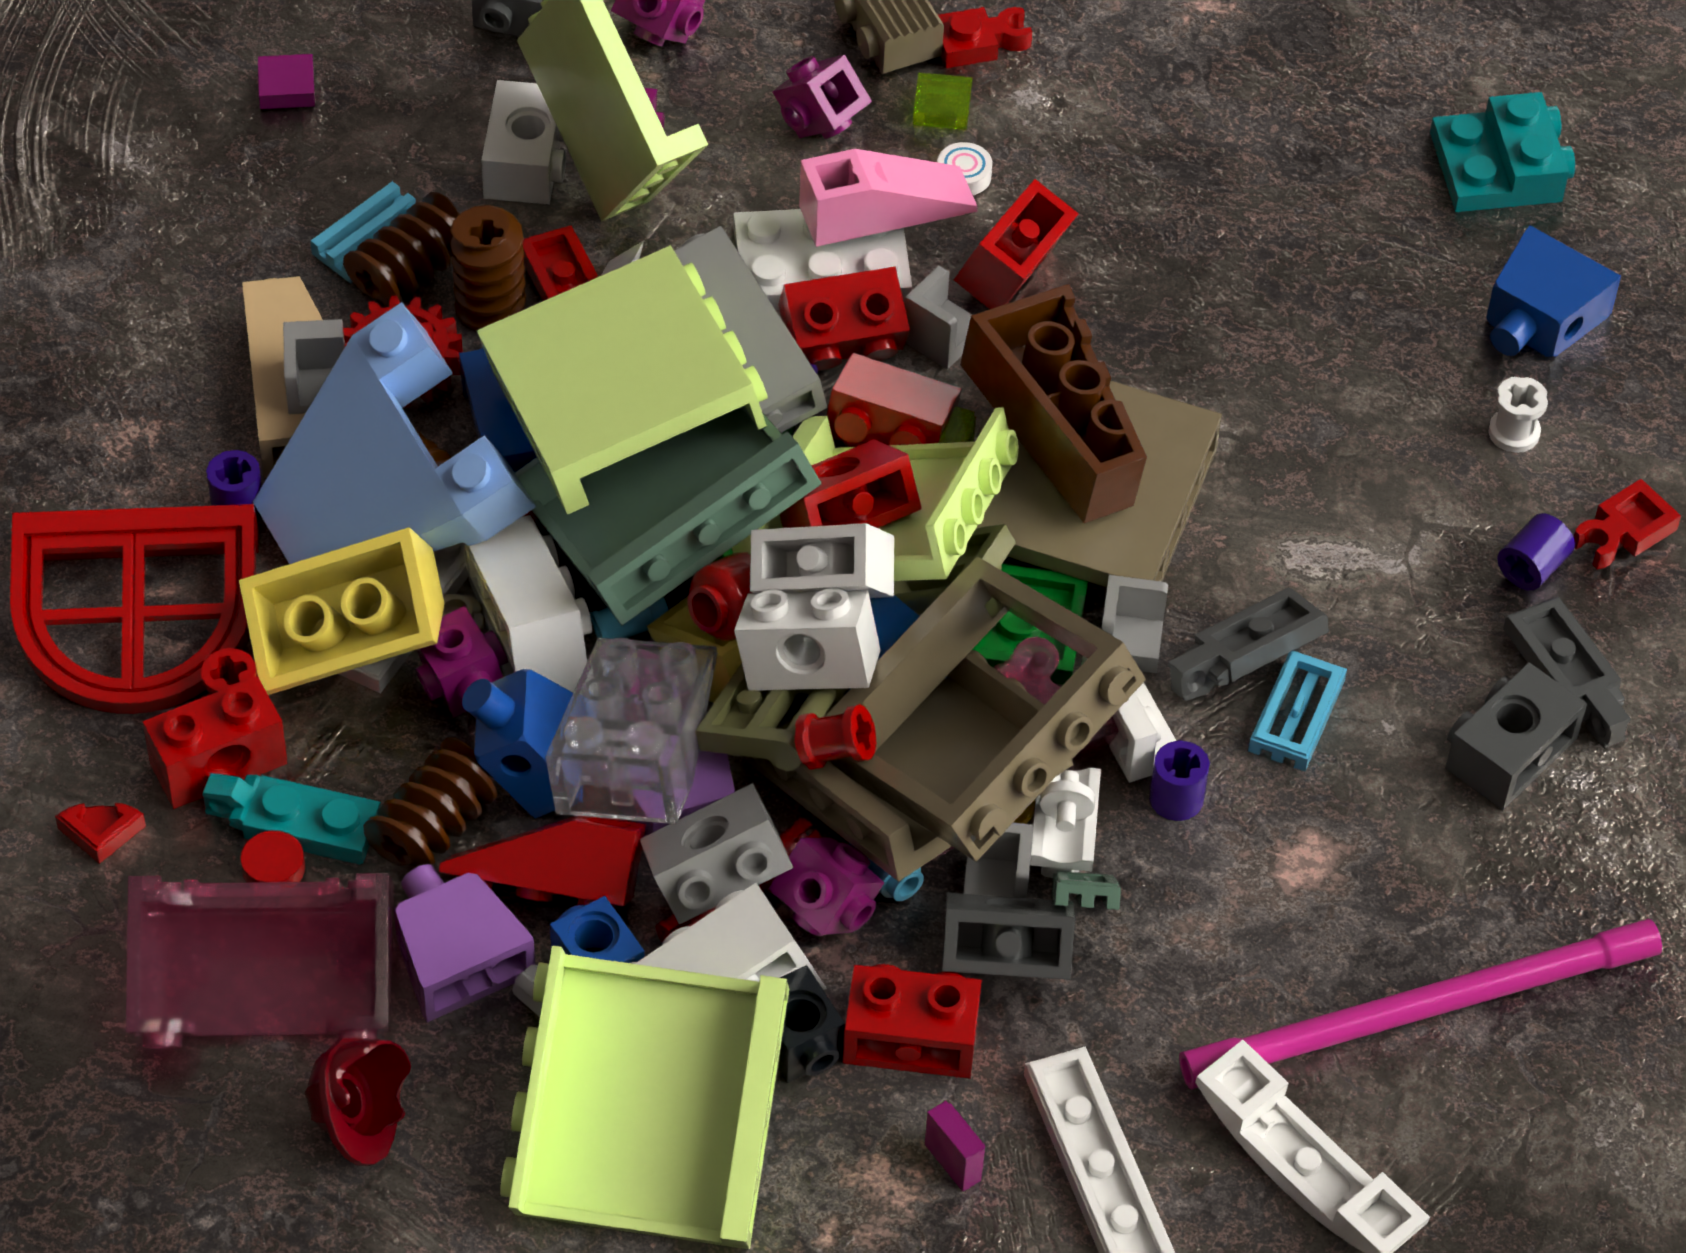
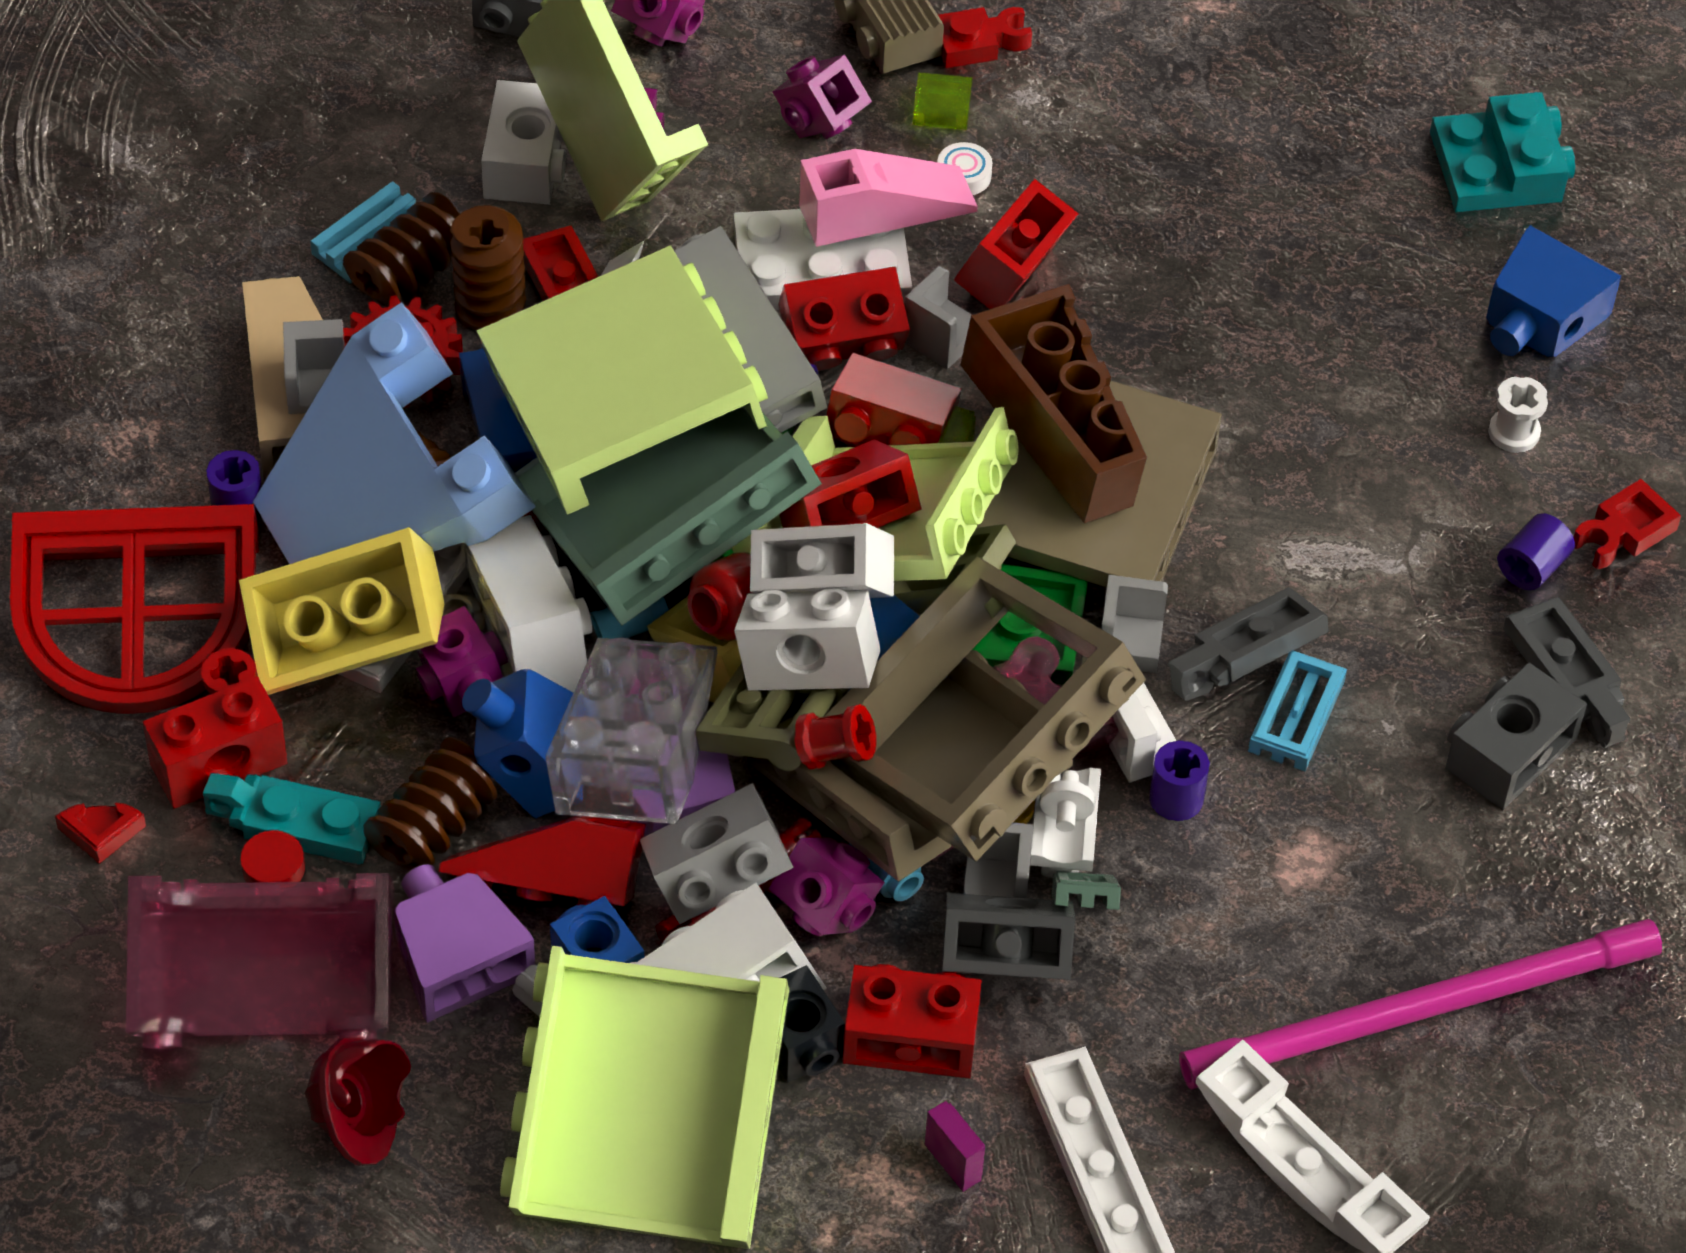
(286, 81): magenta tile -> none

